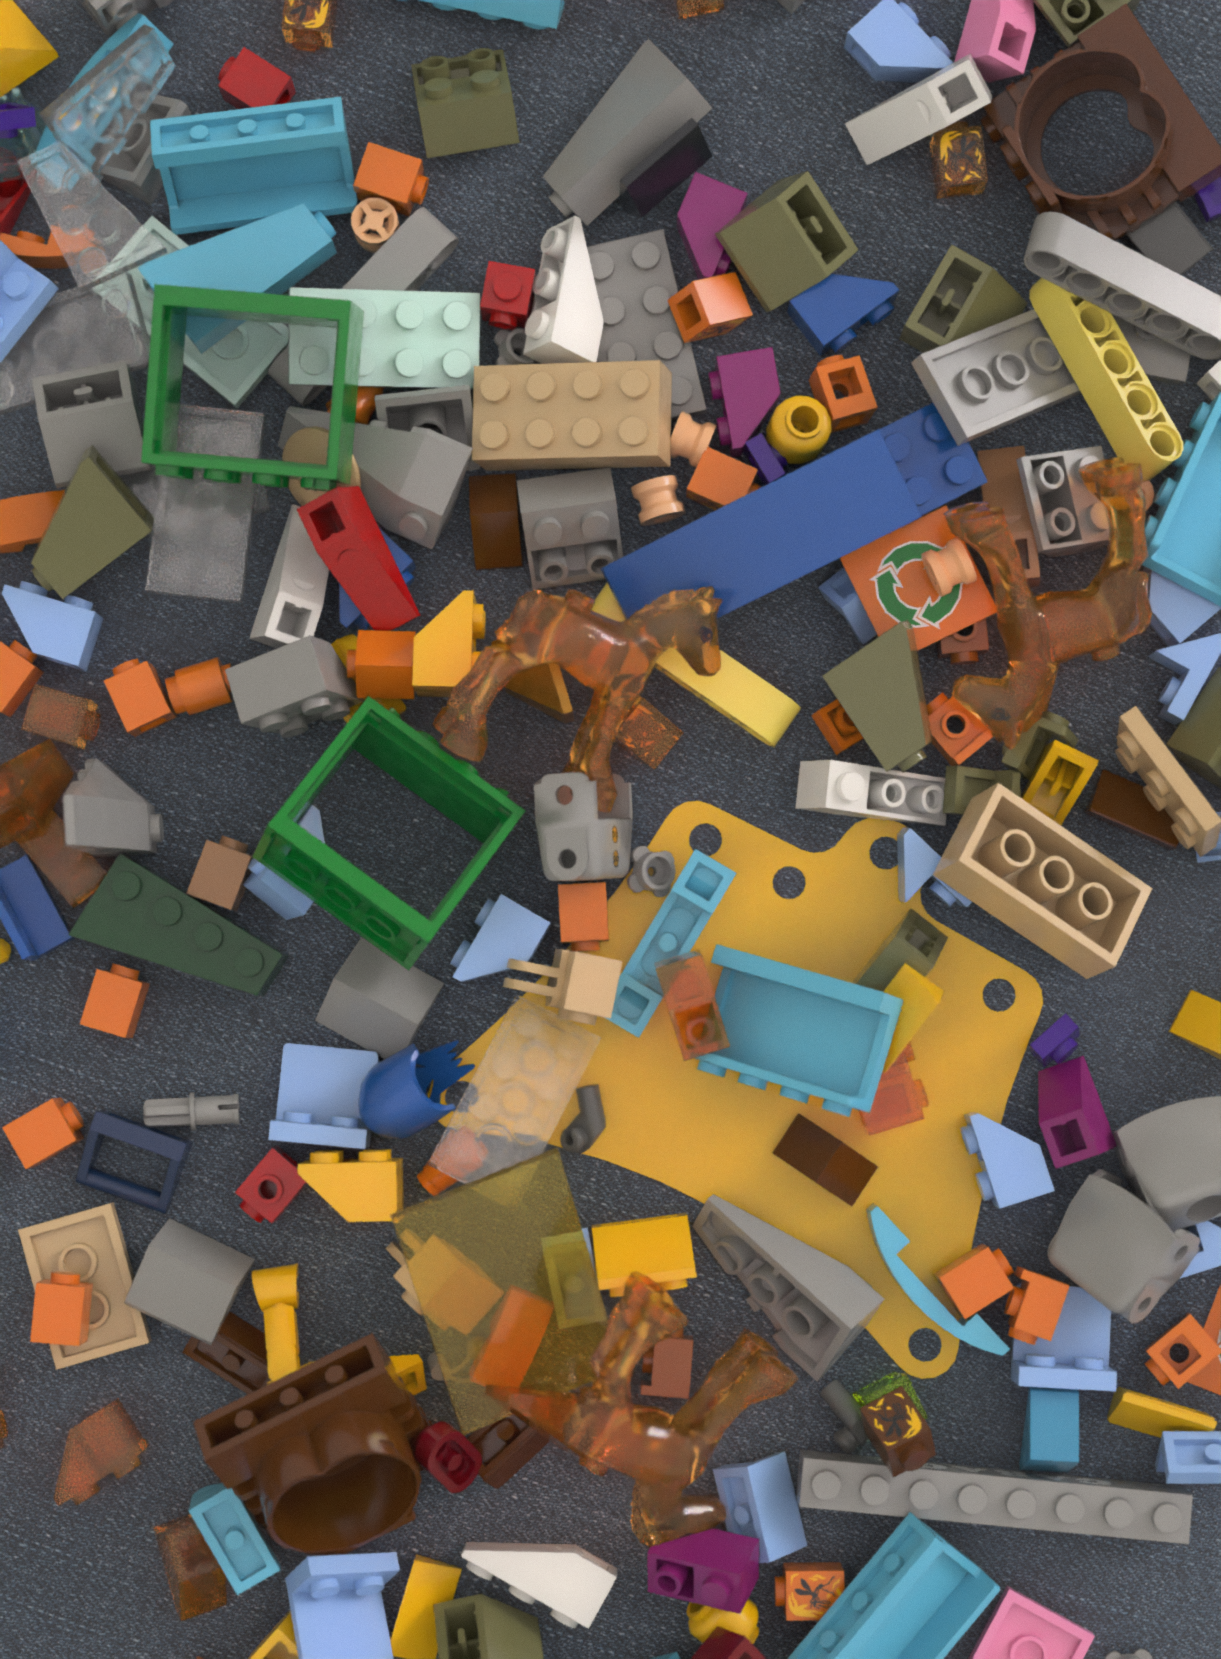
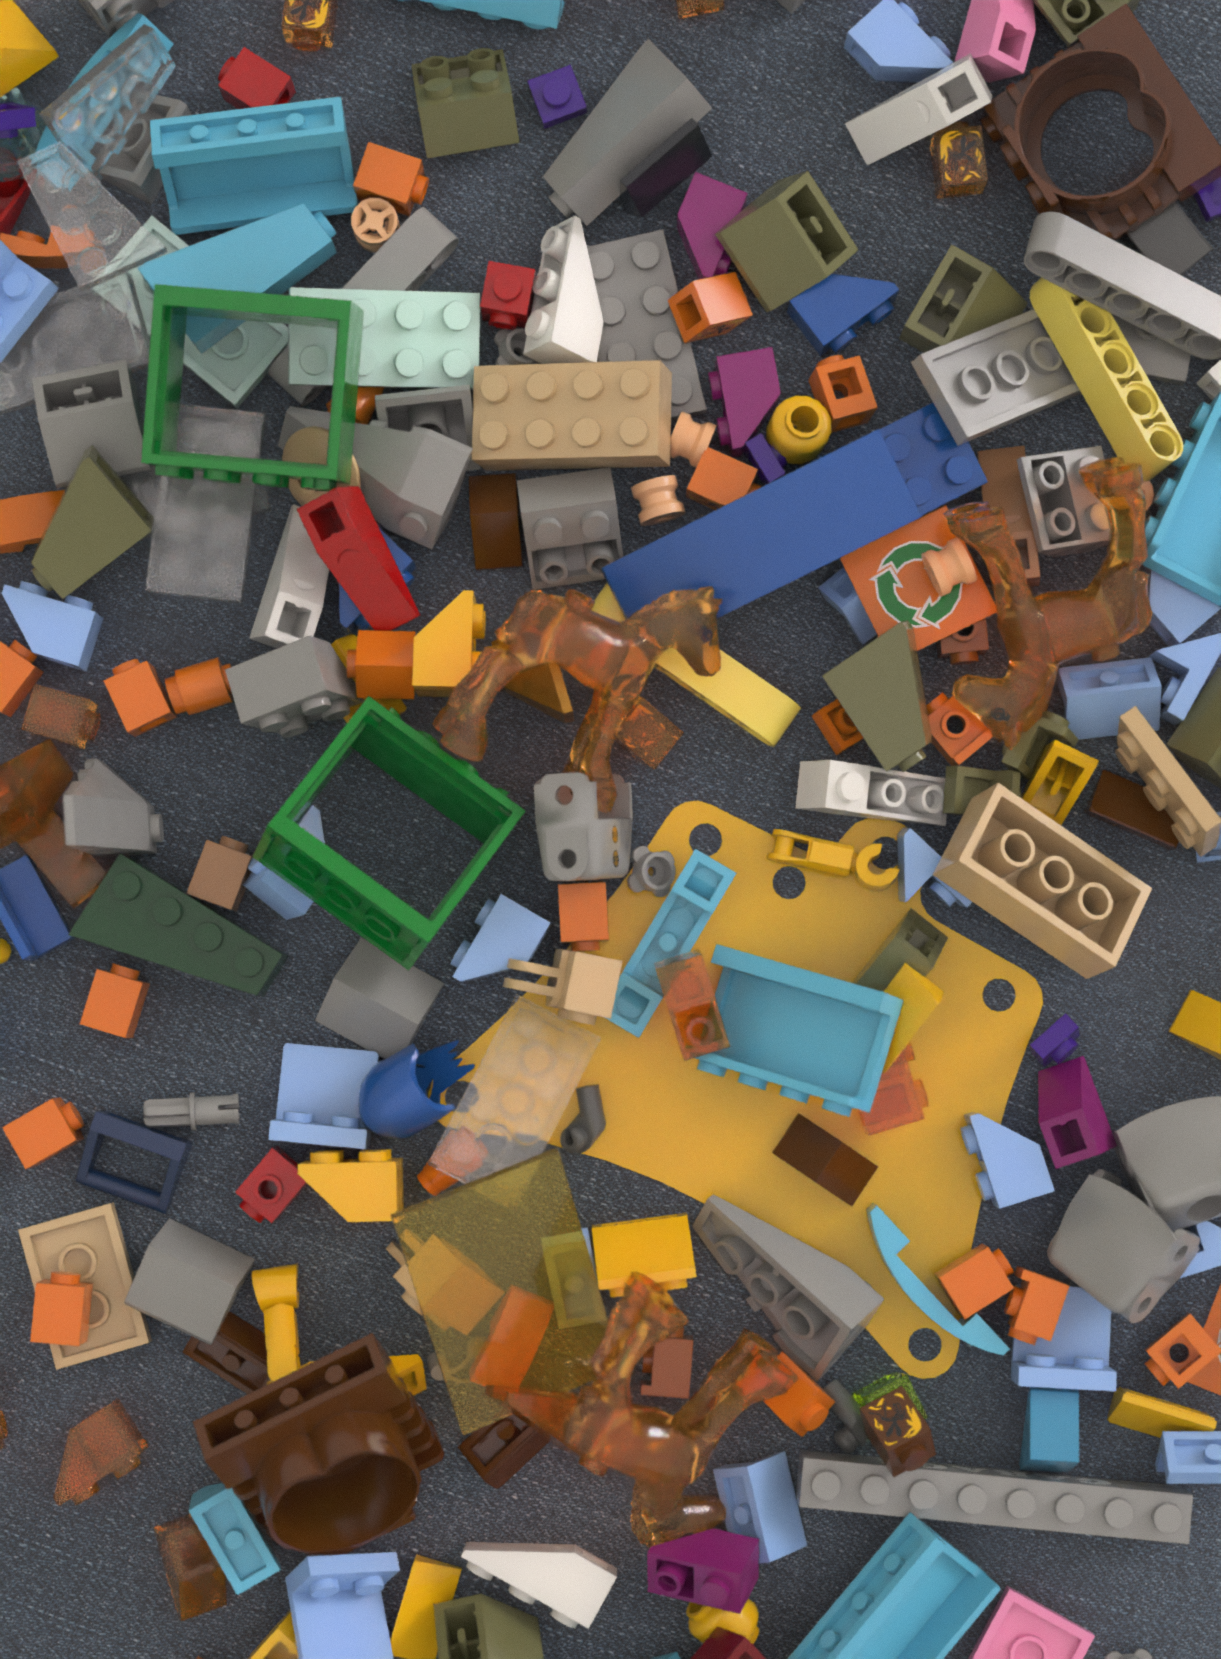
(447, 1456): dark red plate -> none
(557, 96): none -> dark purple plate
(804, 1404): none -> orange brick
(808, 1589): orange brick -> none
(832, 858): none -> yellow piece
(1104, 691): none -> light blue panel

